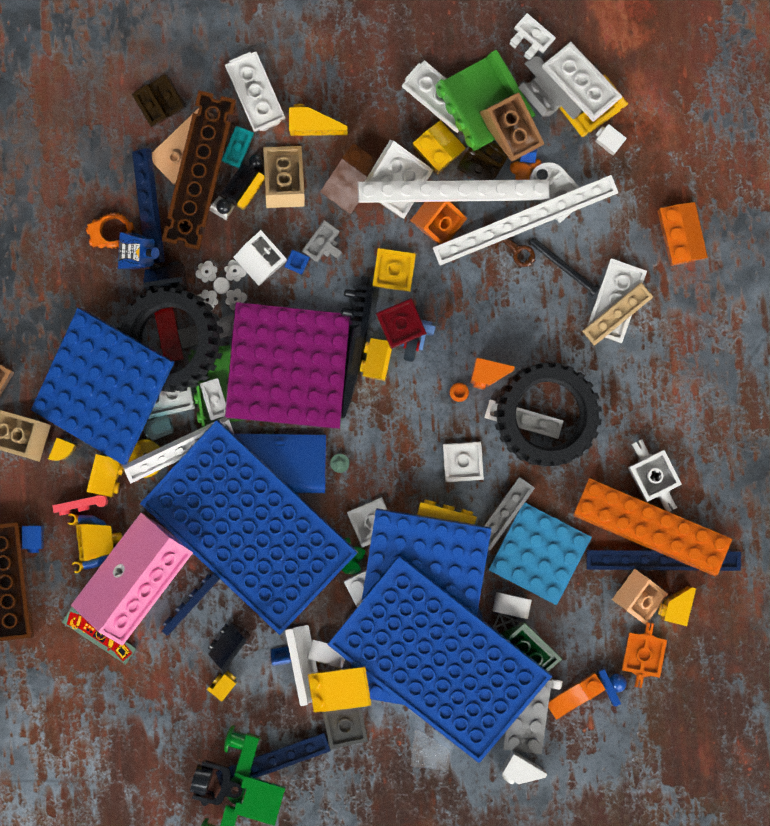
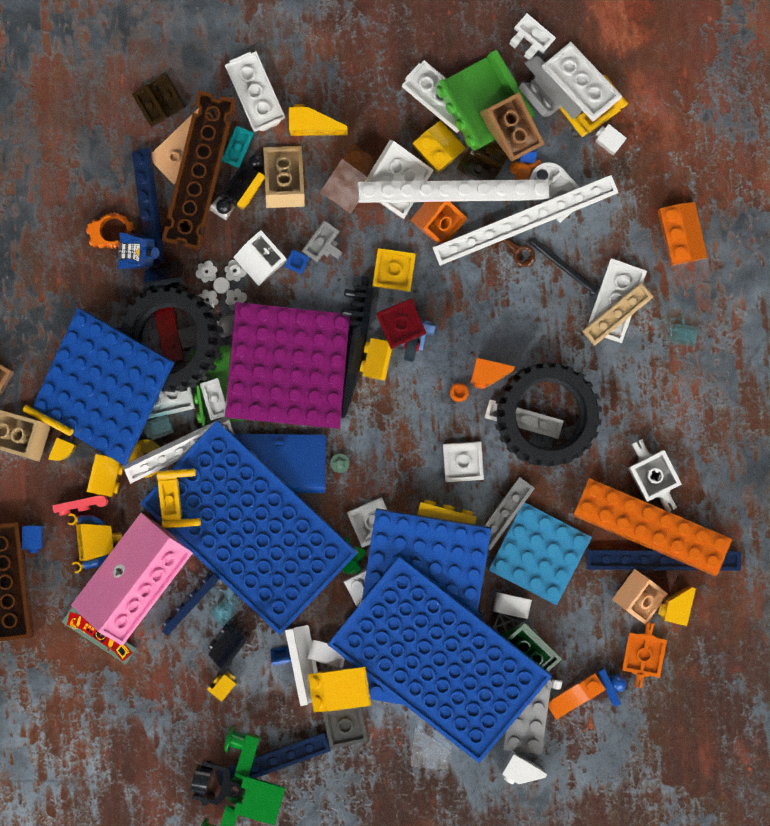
(48, 420): none -> yellow bar
(170, 498): none -> yellow plate
(223, 612): none -> clear light blue brick
(683, 335): none -> clear light blue brick

